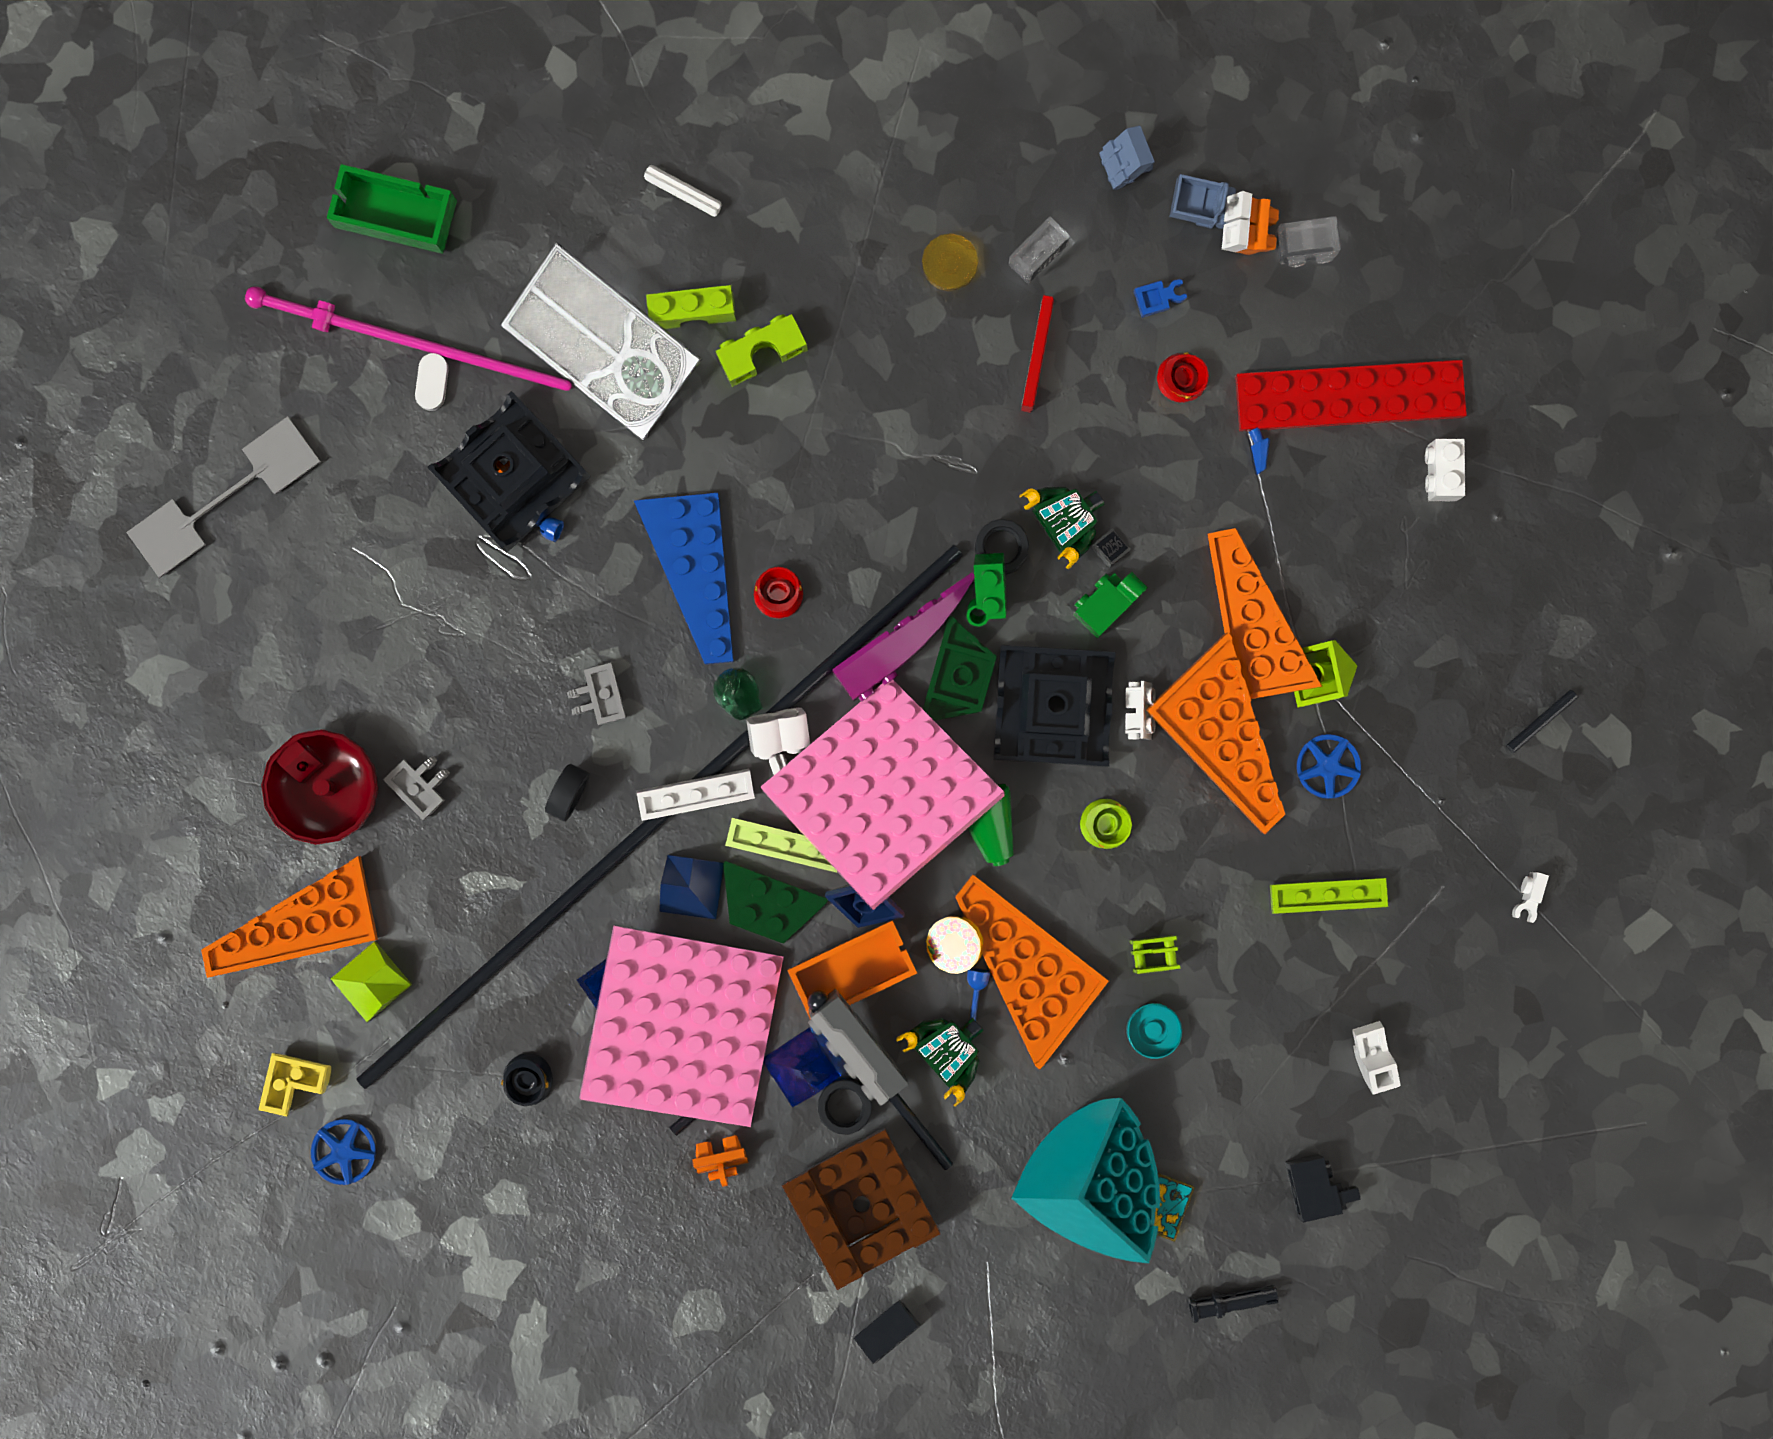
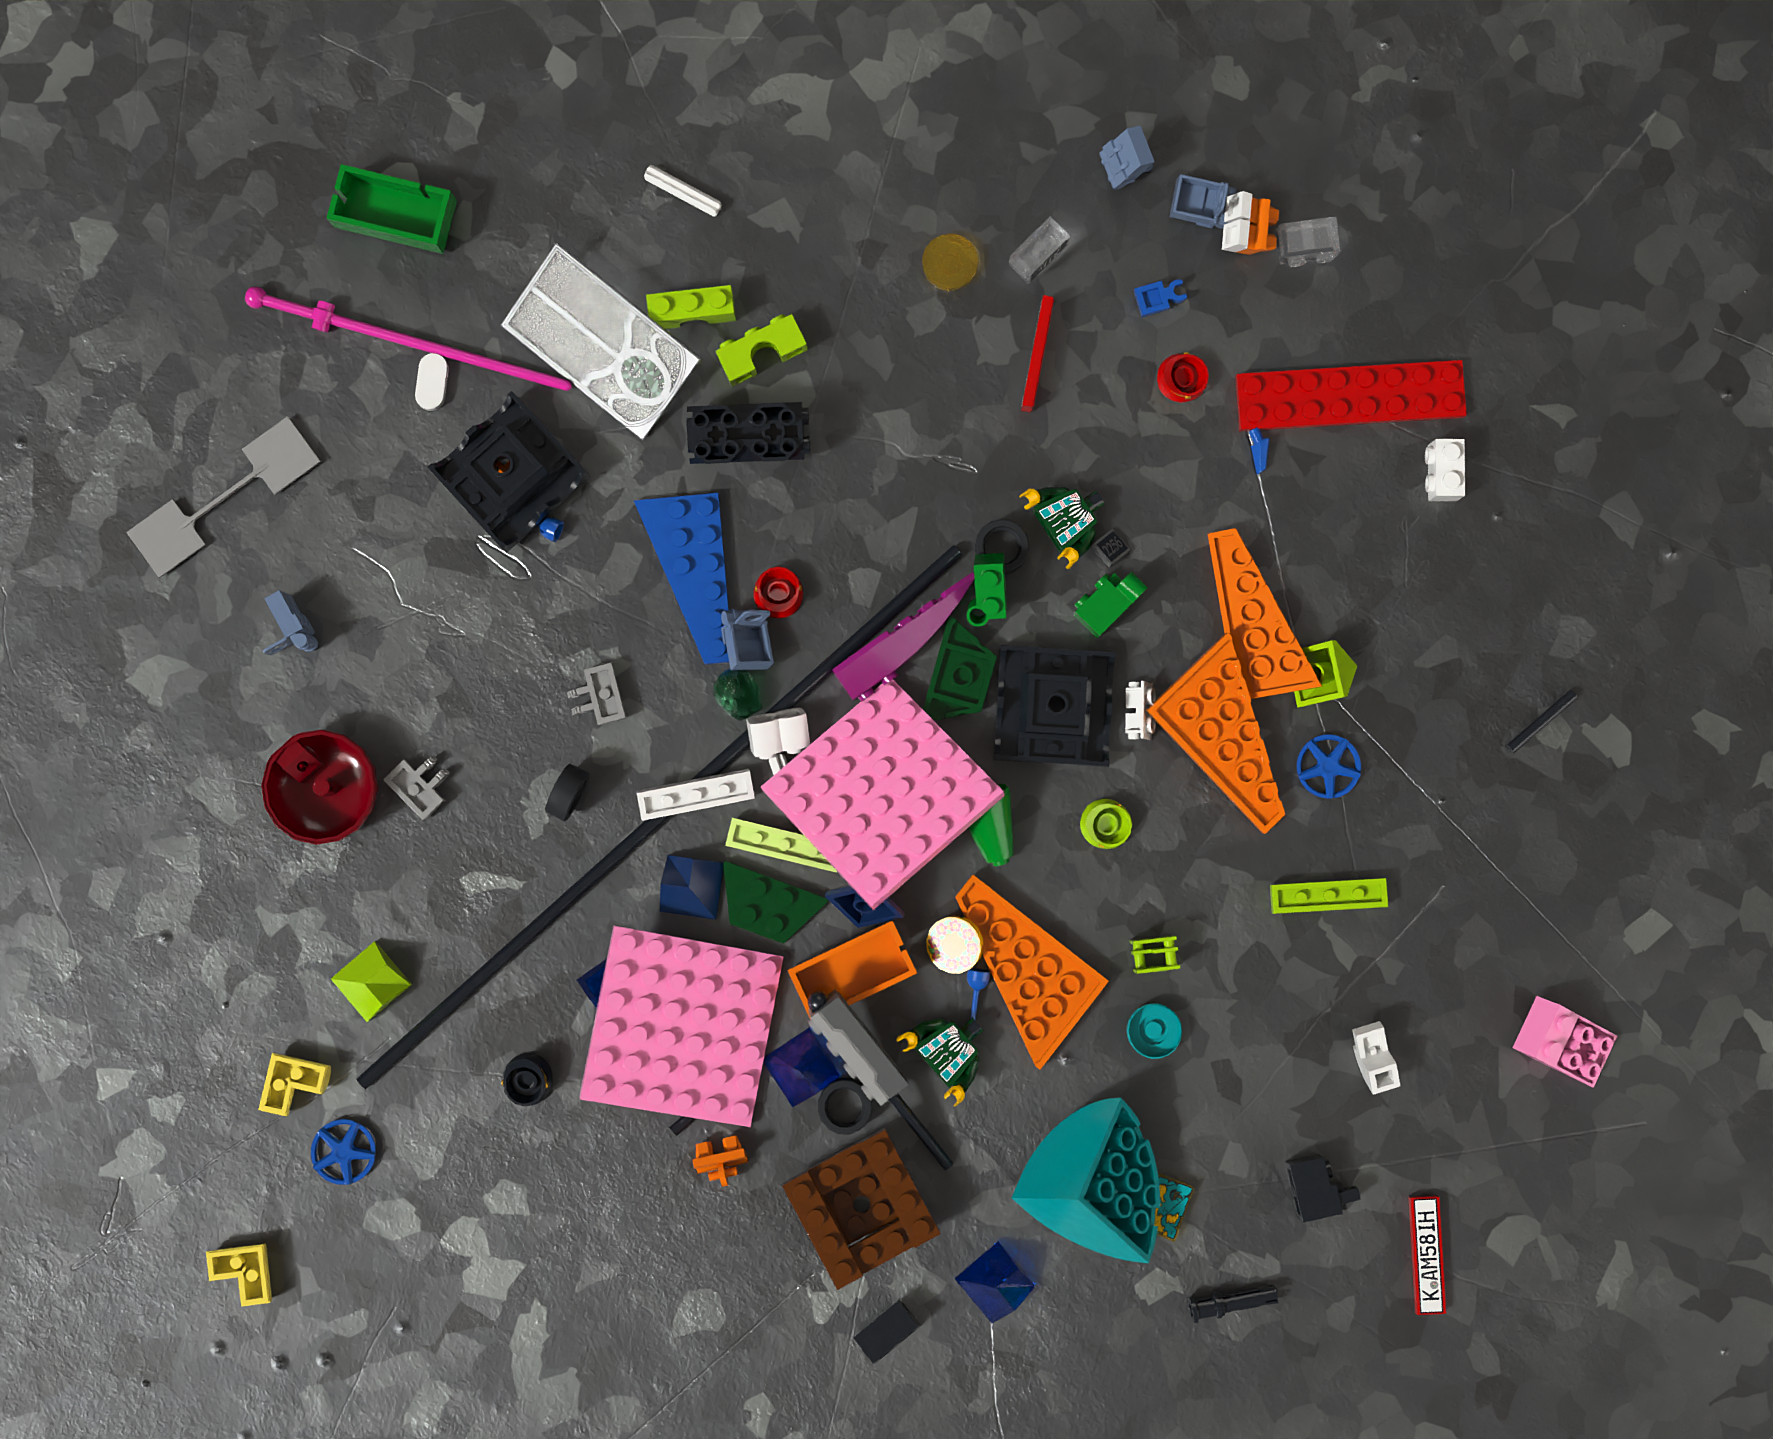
(249, 1265): none -> light yellow brick
(292, 623): none -> sand blue piece
(312, 921): orange wing -> none
(747, 432): none -> black brick
(747, 639): none -> sand blue piece
(995, 1283): none -> clear blue slope
(1427, 1255): none -> tile
(1533, 890): white plate -> none
(1565, 1041): none -> bright pink slope

